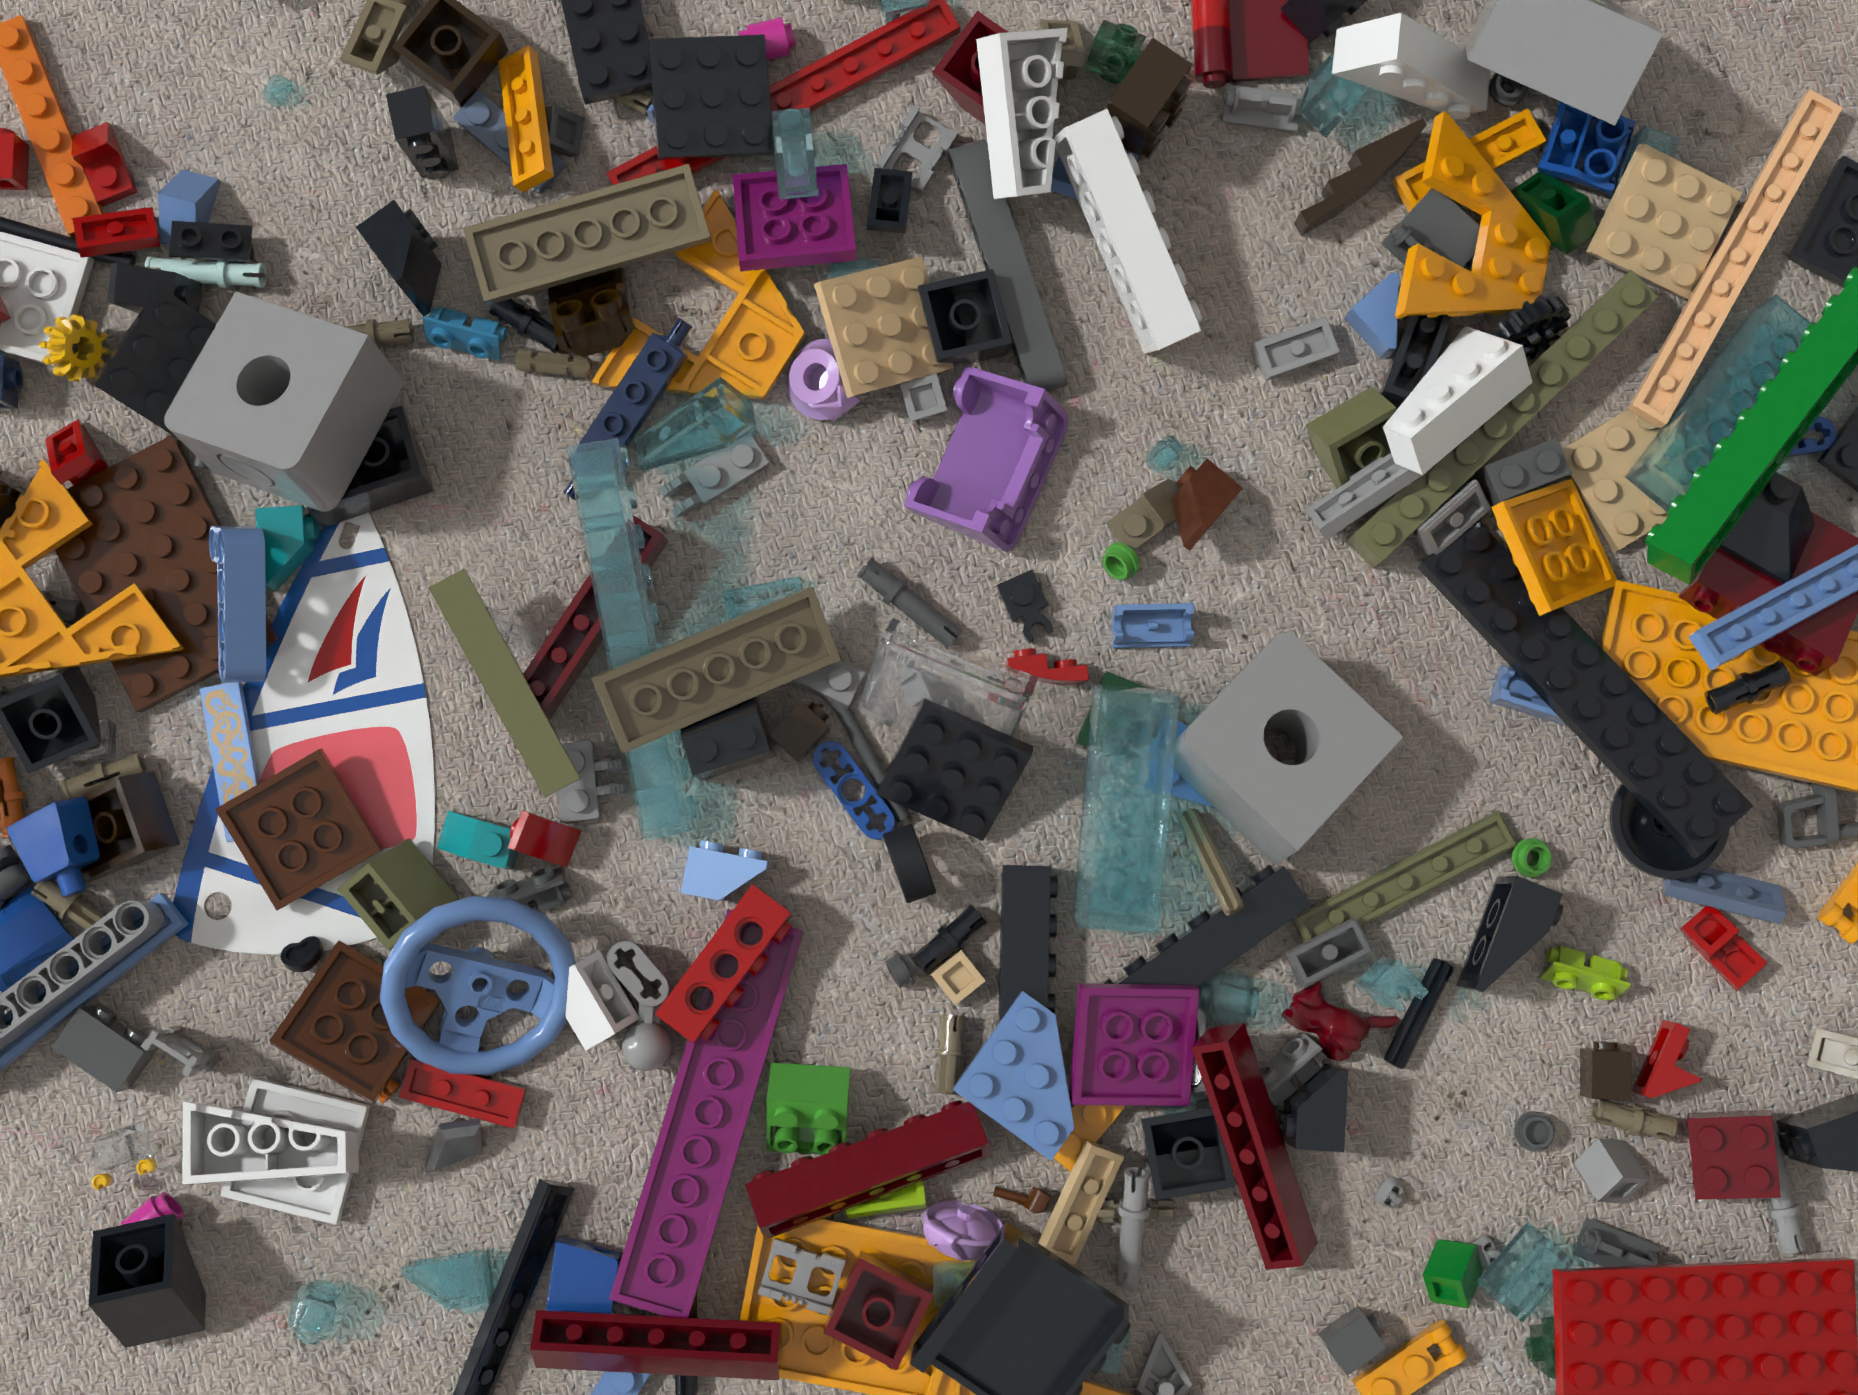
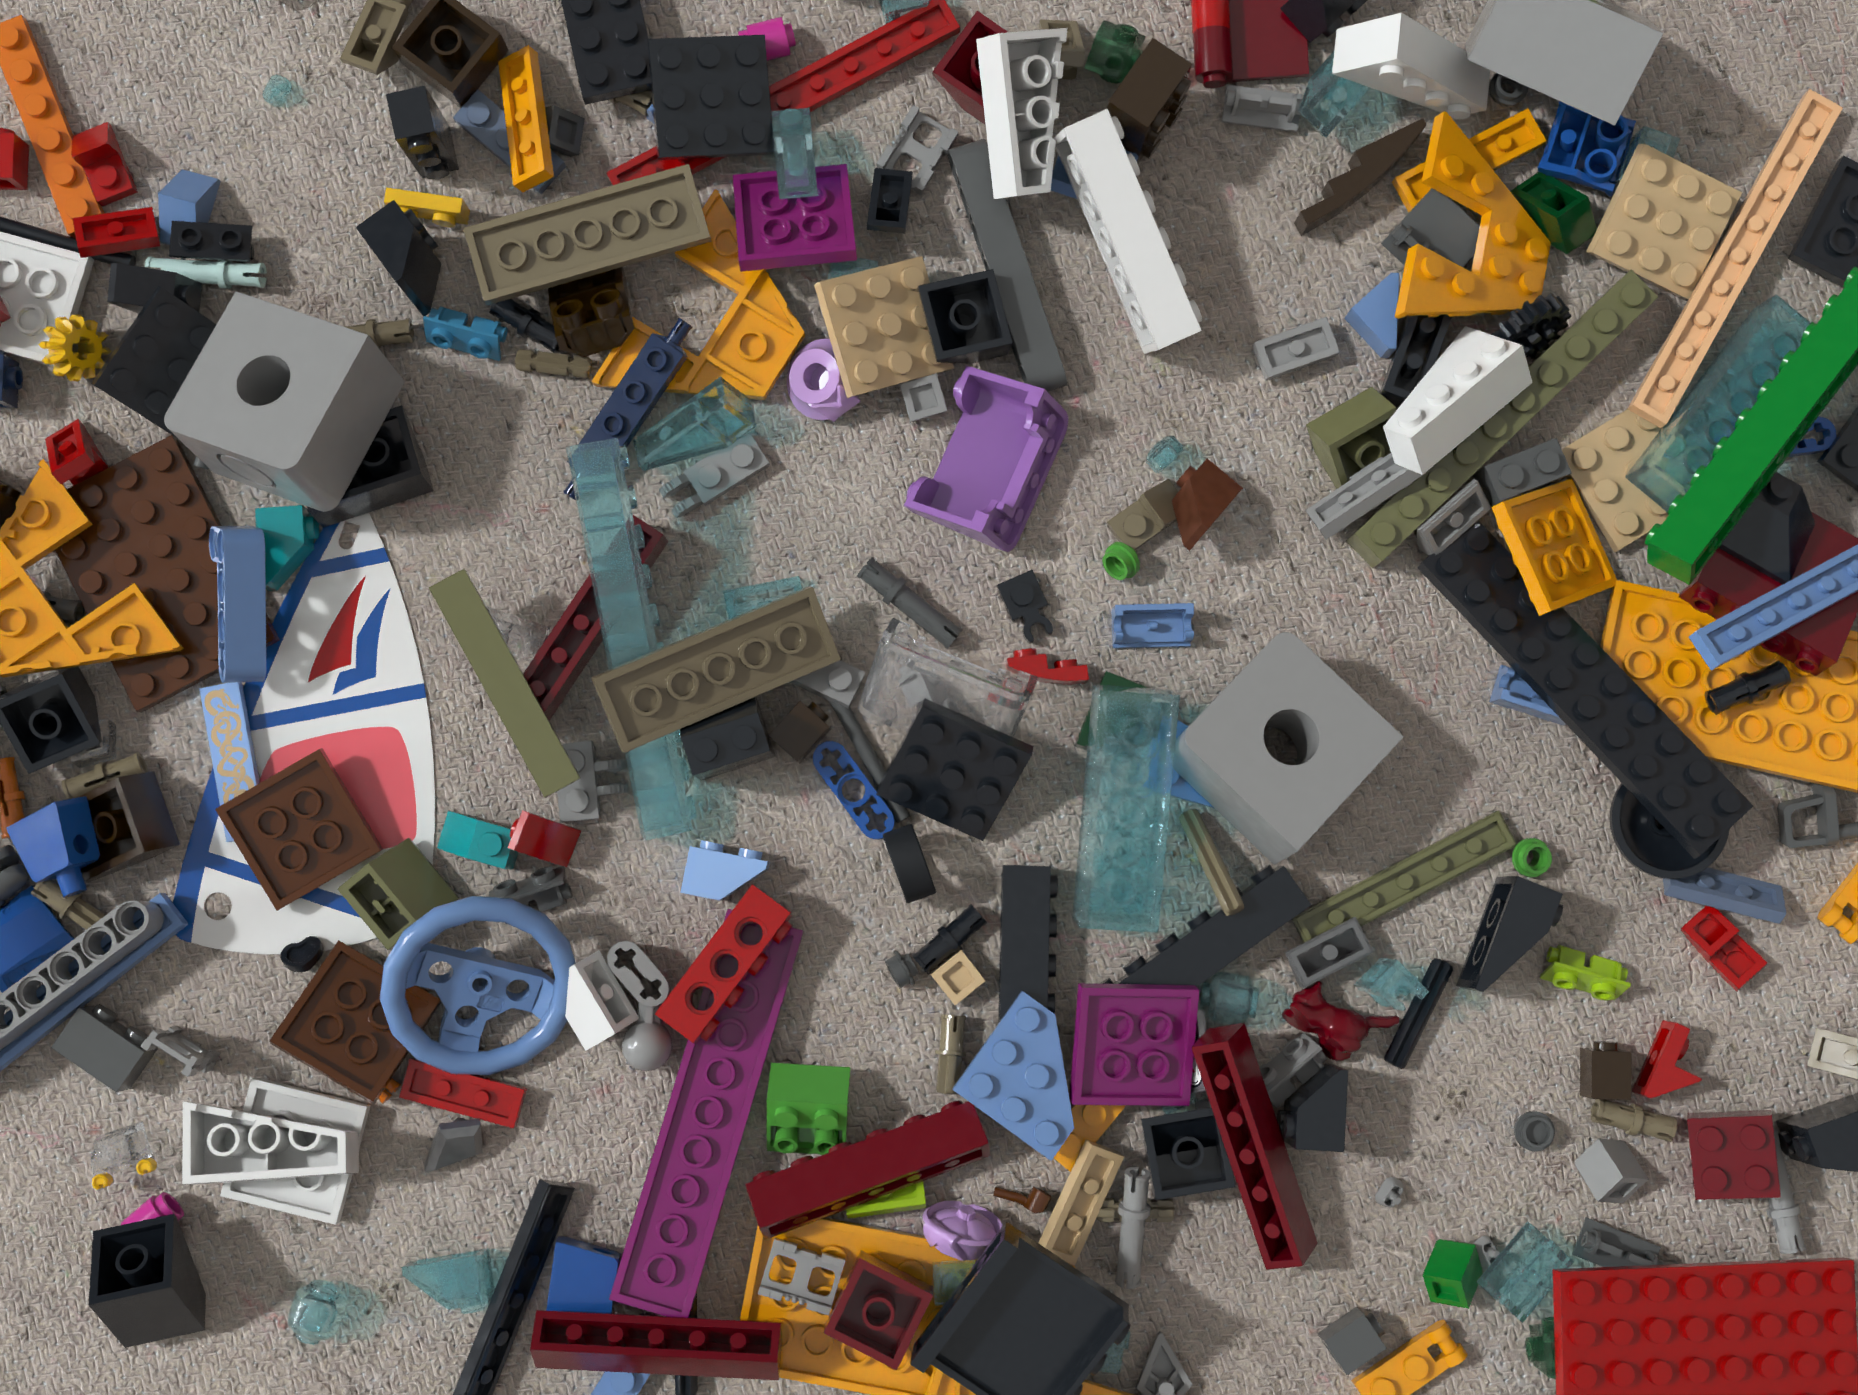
(441, 209): none -> yellow plate

